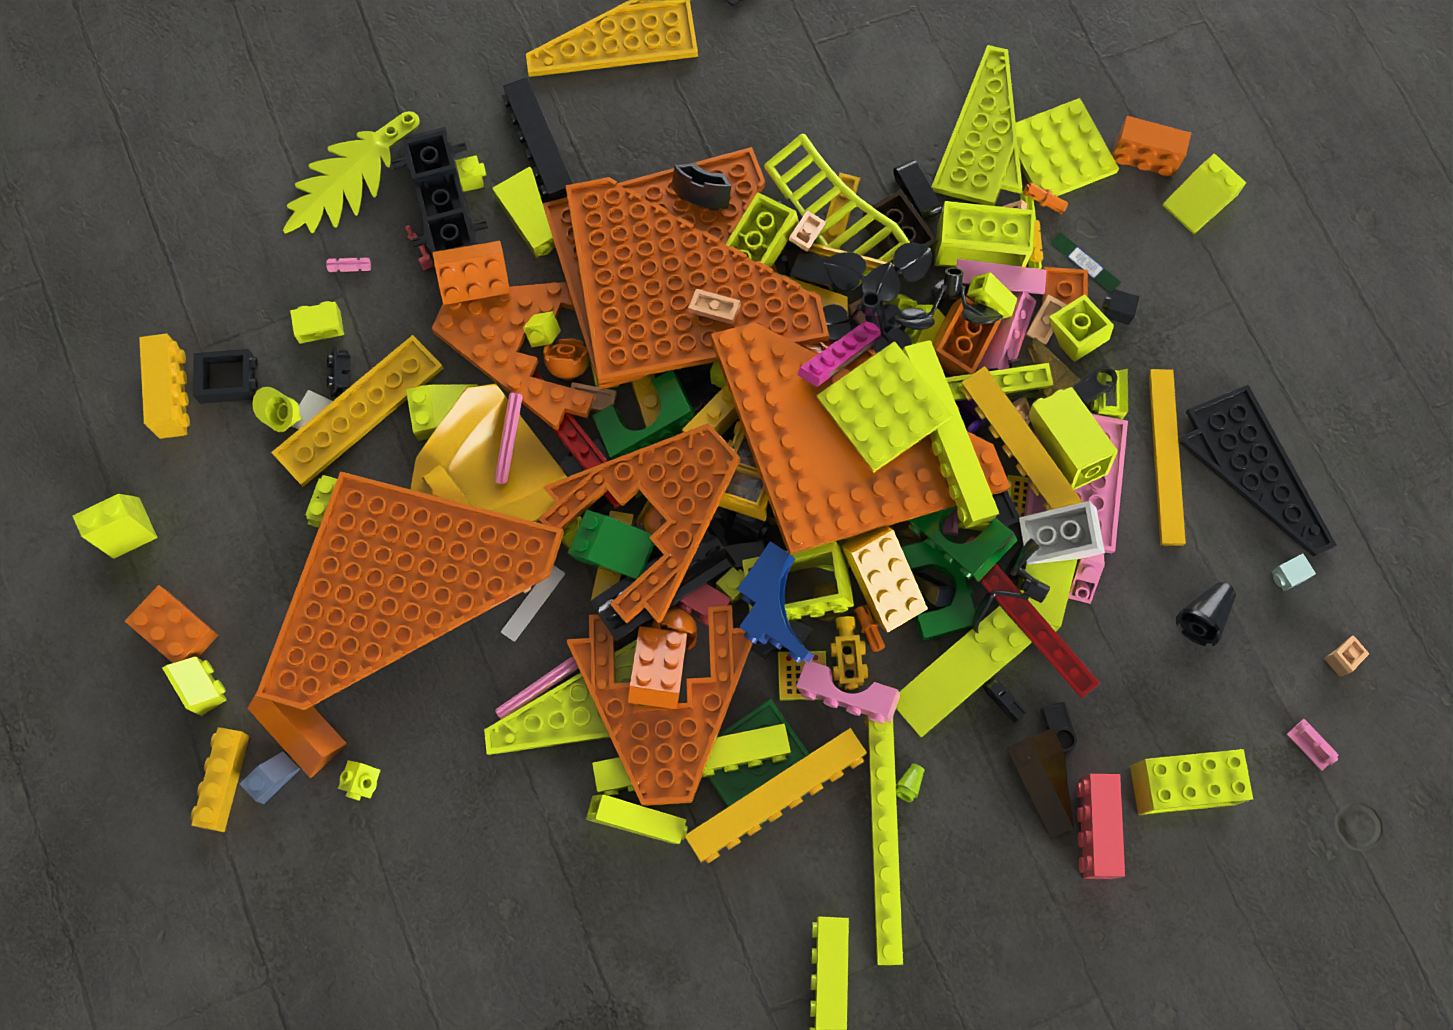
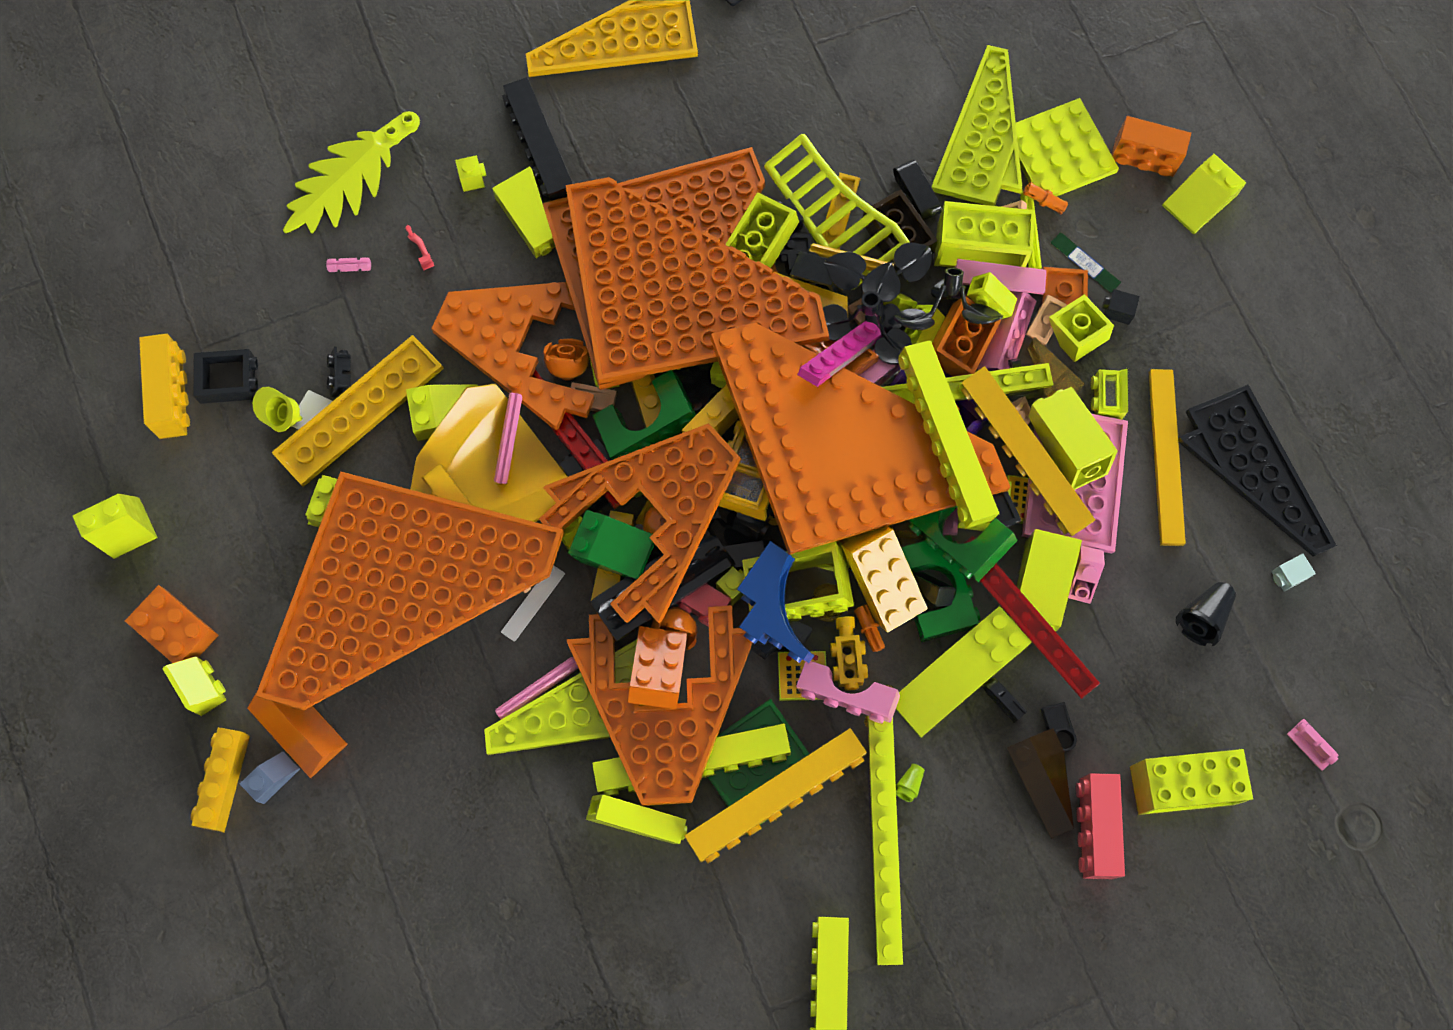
(317, 322): neon yellow brick -> none
(358, 780): neon yellow brick -> none
(439, 191): black piece -> none
(471, 272): orange brick -> none
(542, 329): neon yellow brick -> none
(701, 186): black brick -> none
(714, 306): light nougat plate -> none
(807, 231): light nougat slope -> none
(884, 406): neon yellow plate -> none
(1032, 587): black plant -> none
(1037, 255): yellow axle -> none
(1064, 533): white slope -> none
(1091, 388): black piece -> none
(1347, 656): light nougat slope -> none

